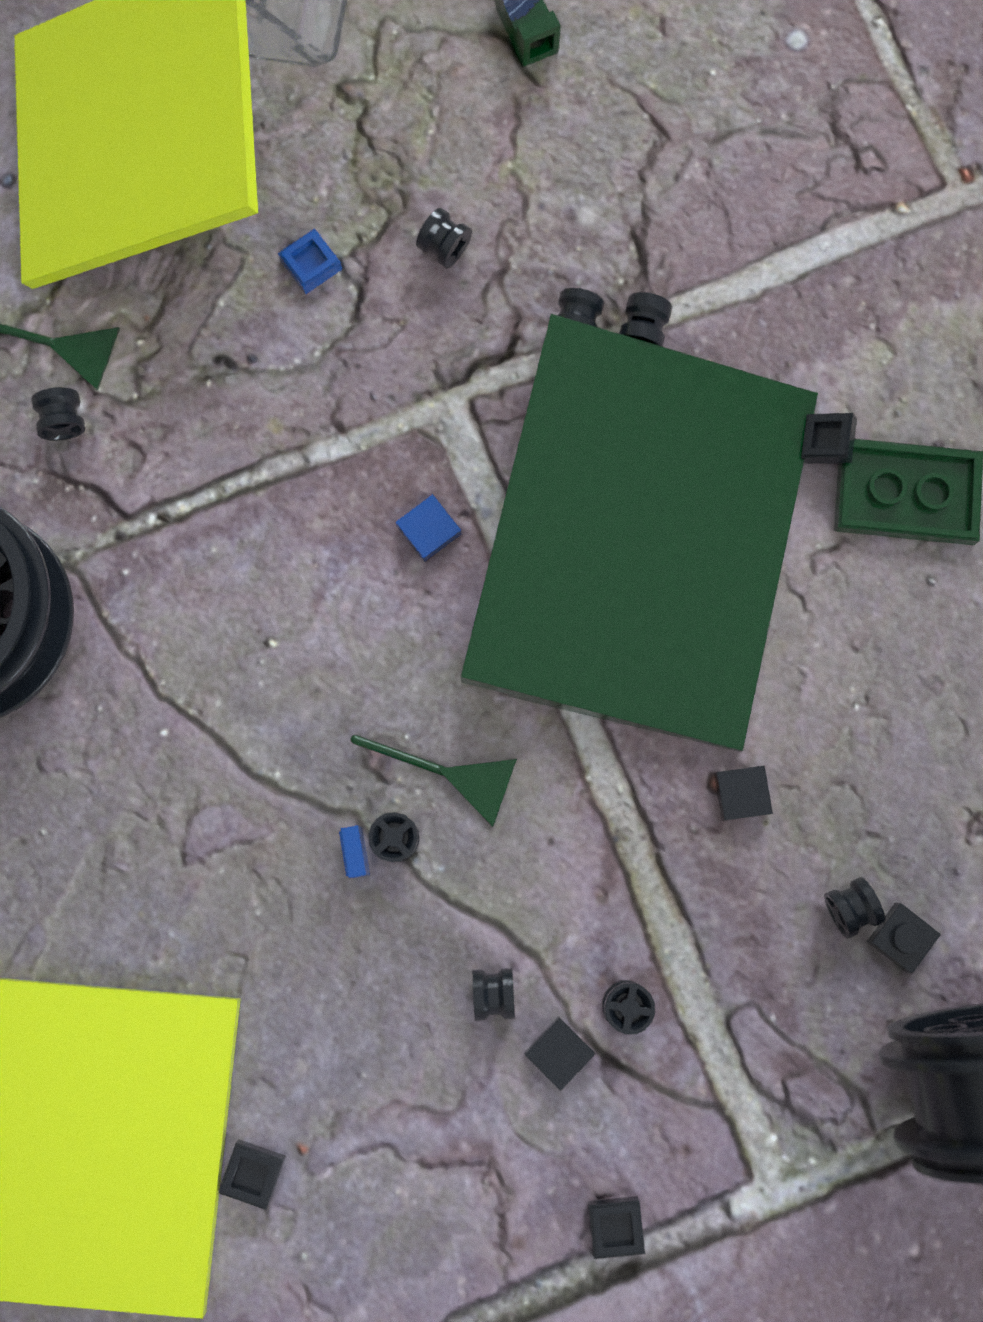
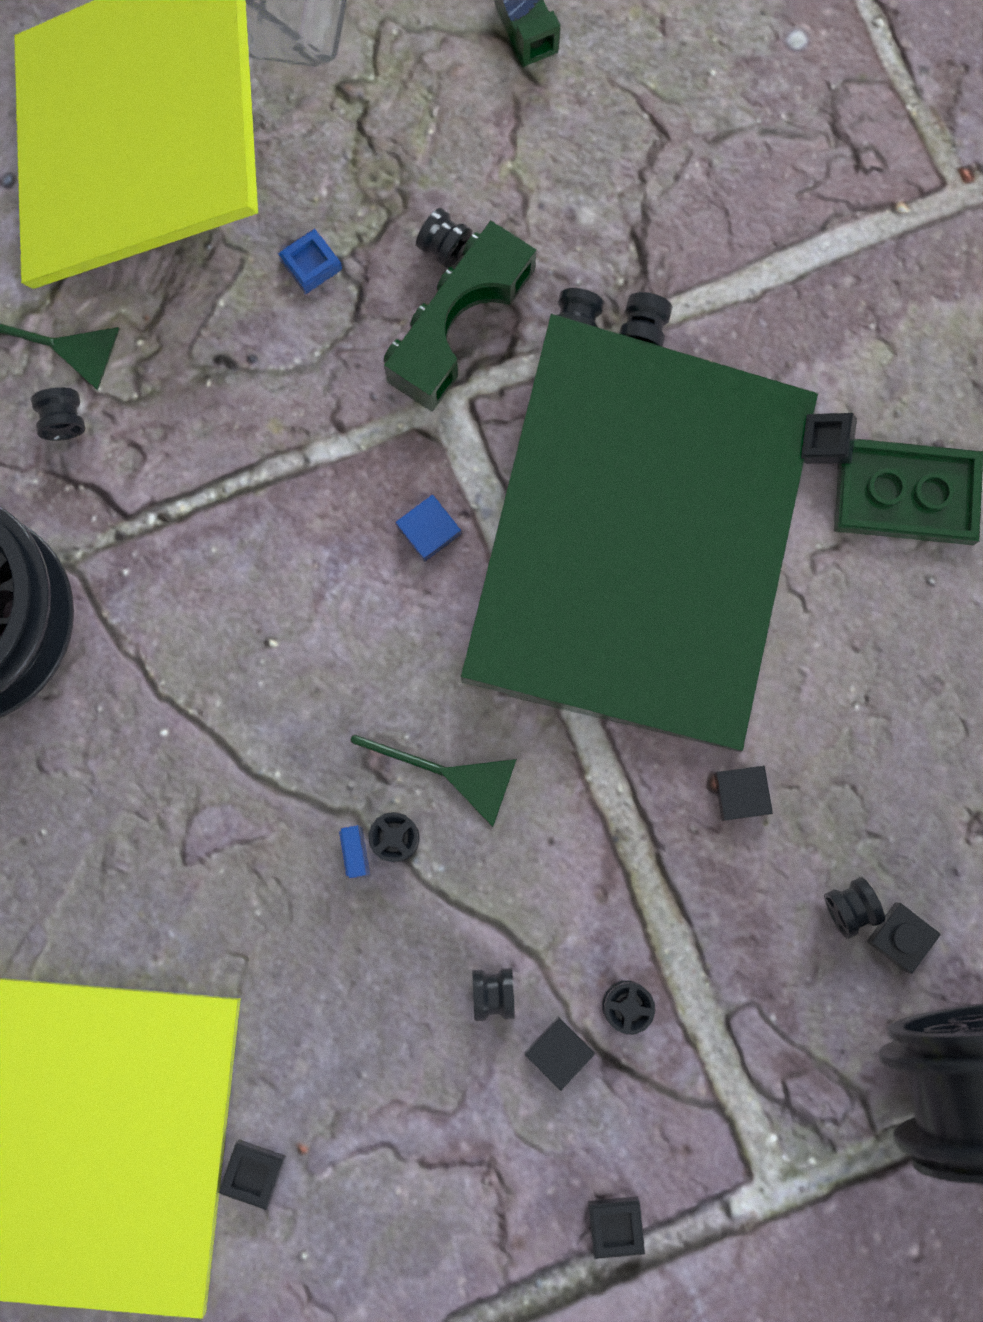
(490, 272): none -> dark green arch

